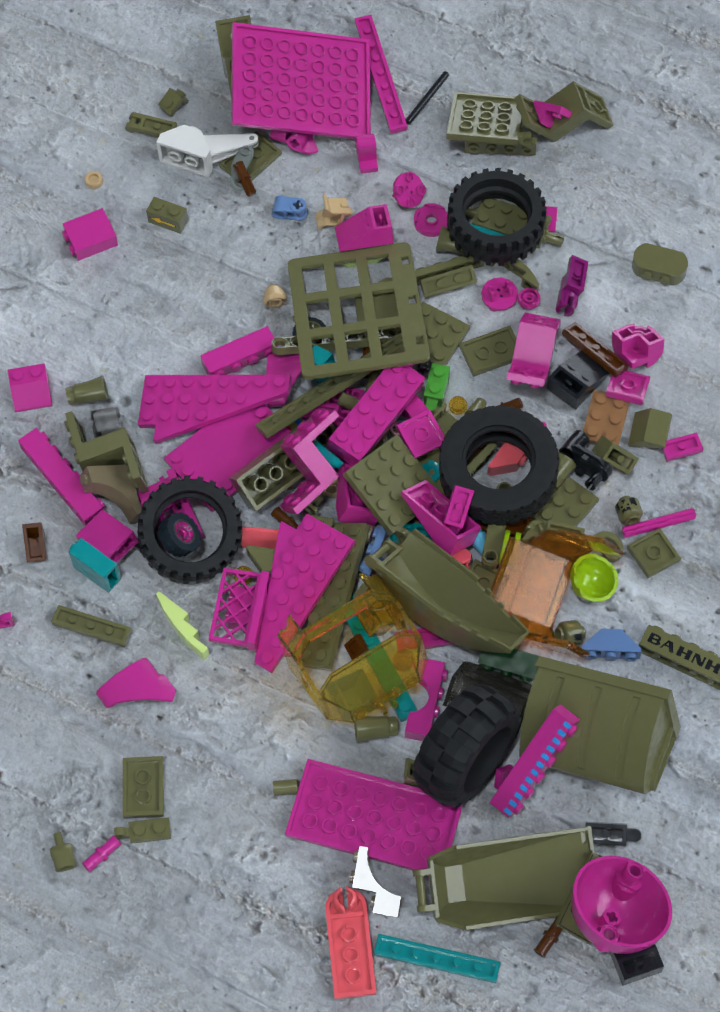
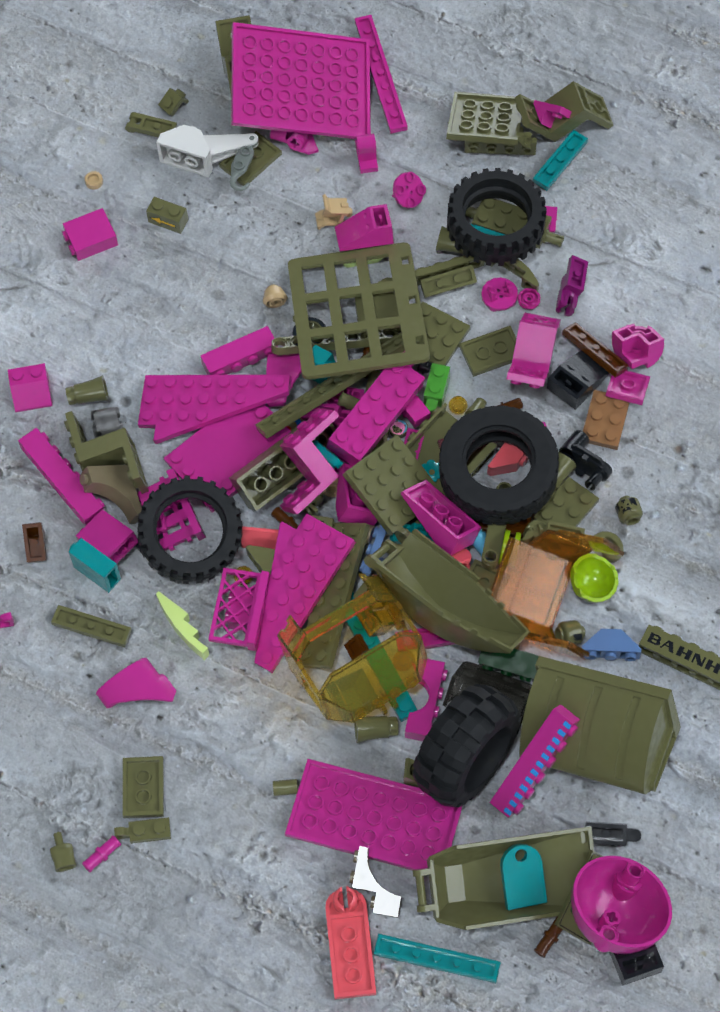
(179, 534): black wheel -> none
(244, 178): reddish brown axle -> none
(288, 207): medium blue piece -> none
(421, 434): dark pink tile -> none
(427, 97): black bar -> none
(430, 210): dark pink tile -> none
(458, 506): dark pink plate -> none
(501, 774): dark pink tile -> none
(523, 878): none -> teal tile
(560, 160): none -> teal plate
(615, 454): olive slope -> none
(650, 429): olive slope -> none
(653, 553): olive tile -> none
(659, 264): olive brick -> none
(659, 522): dark pink axle -> none
(682, 447): dark pink plate -> none

